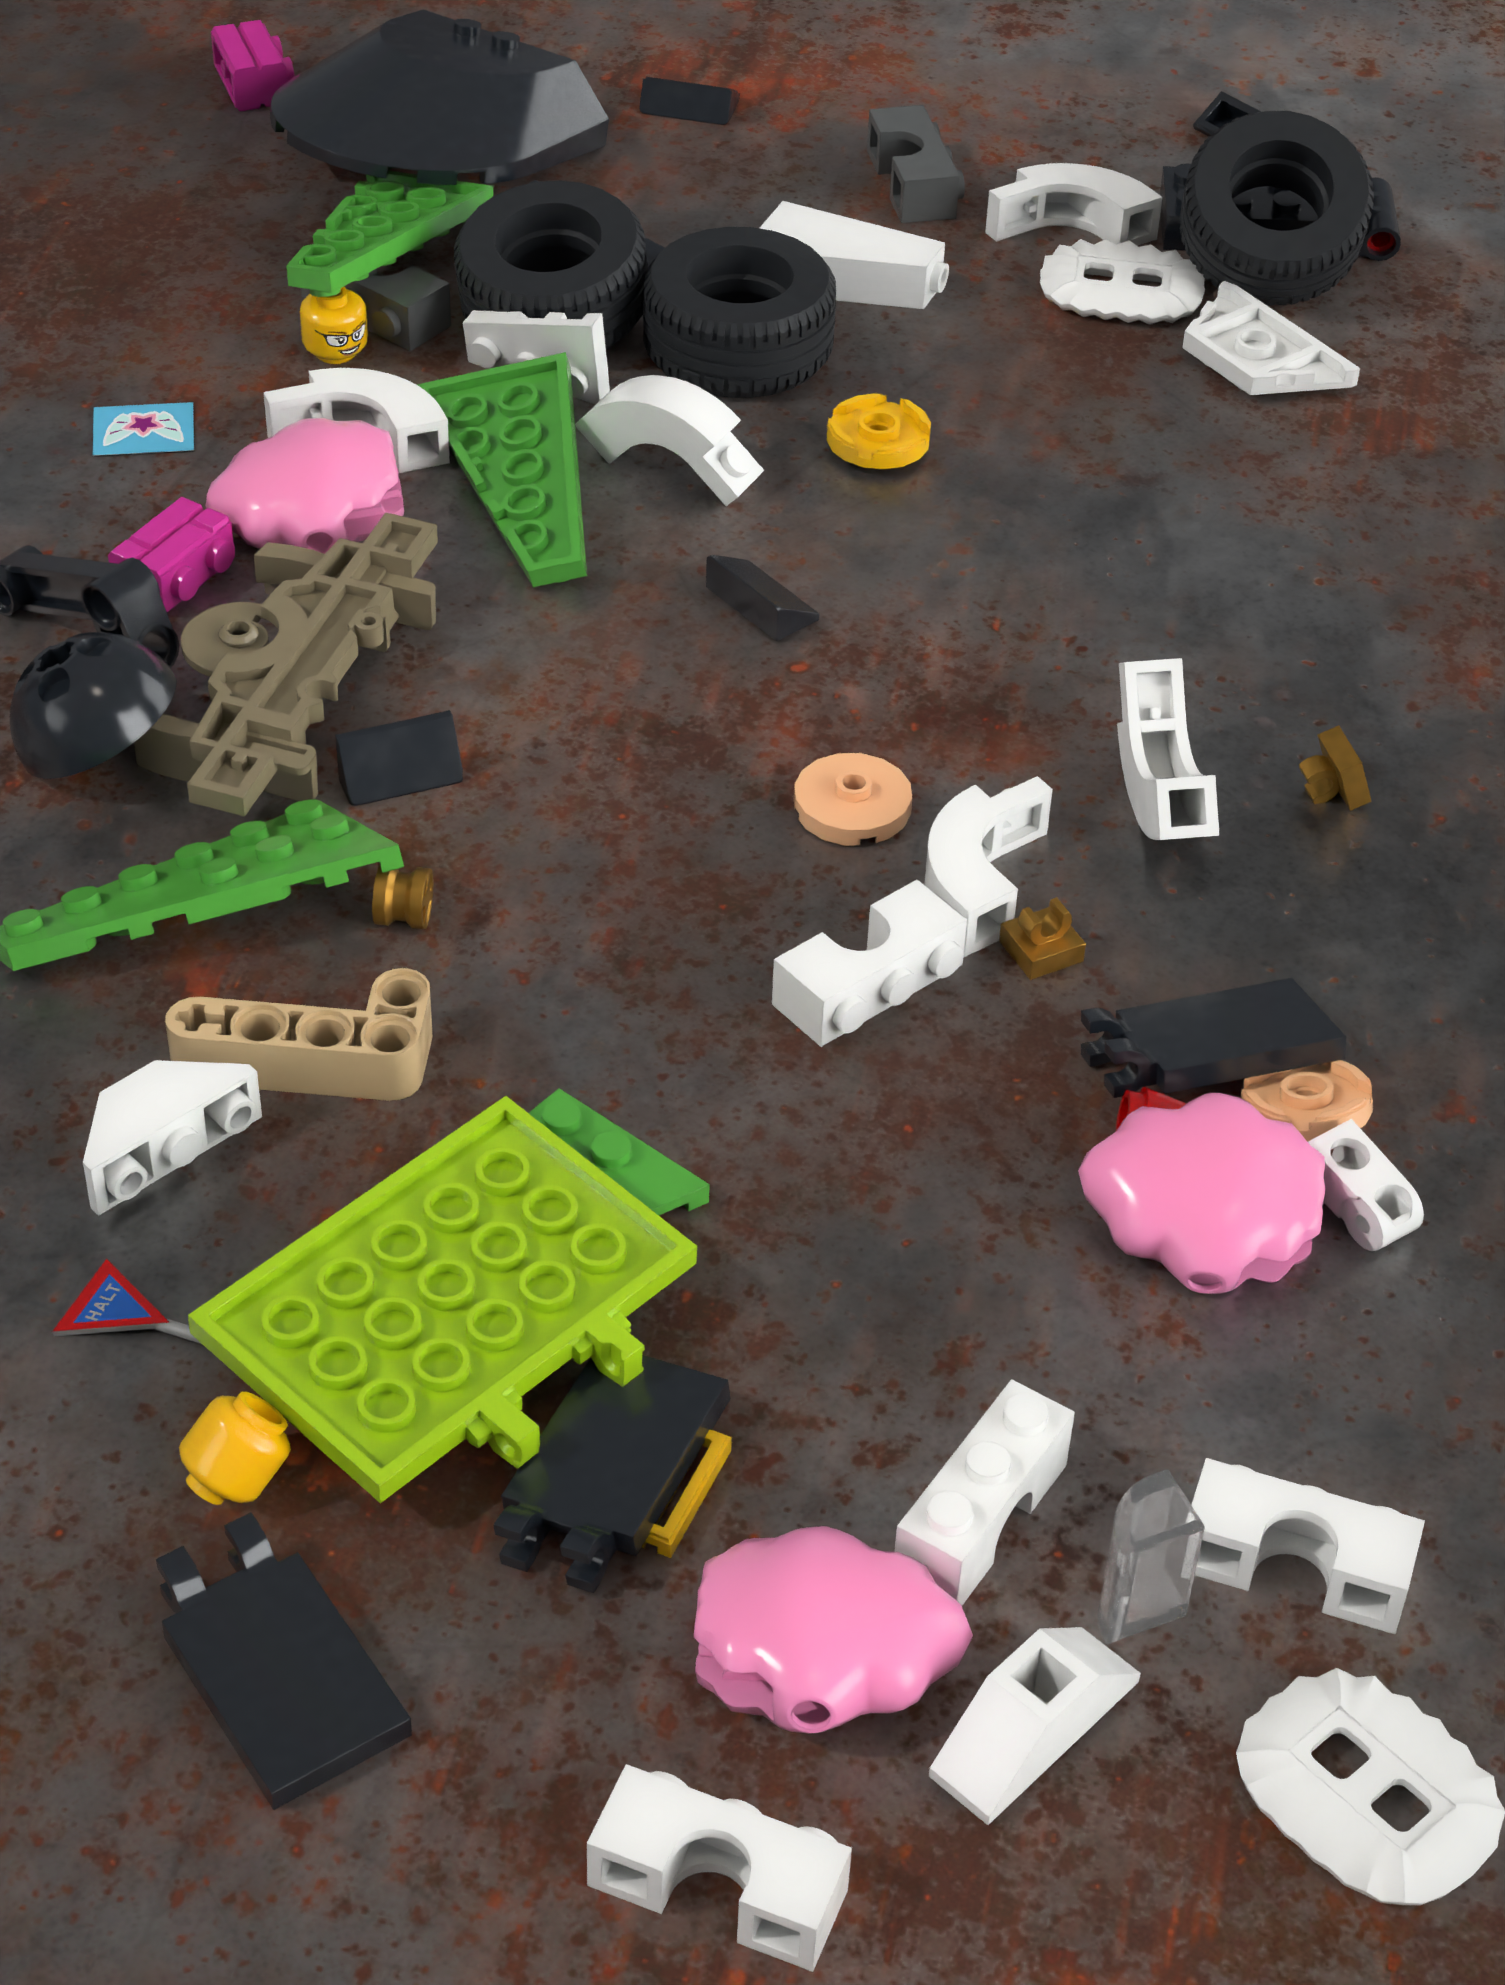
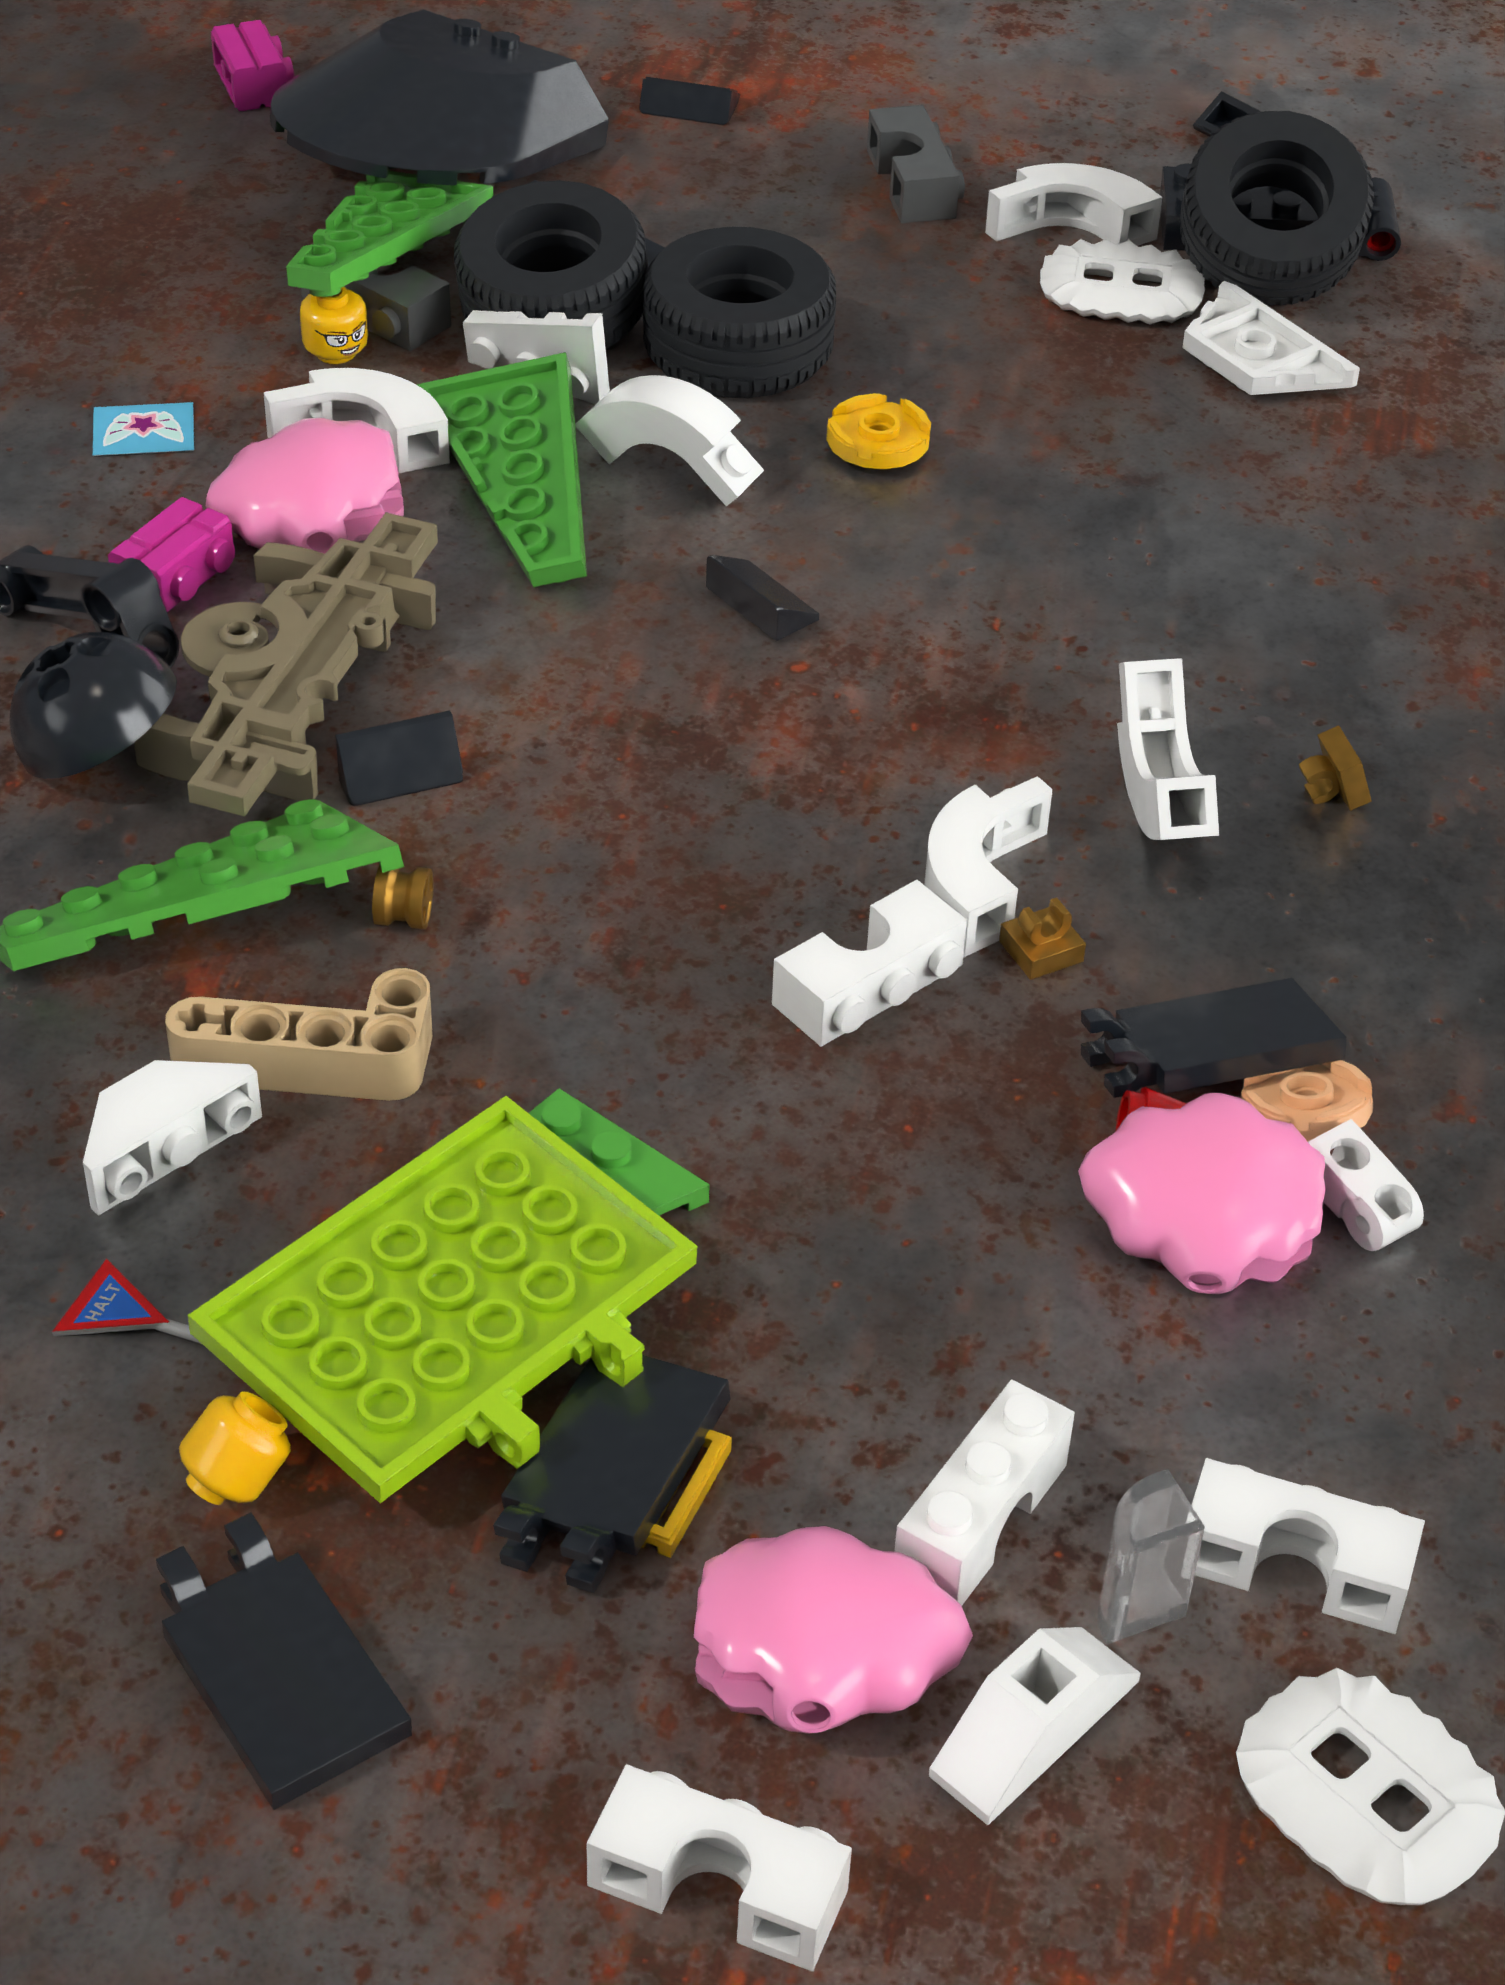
(852, 798): light nougat plate -> none
(867, 259): white slope -> none

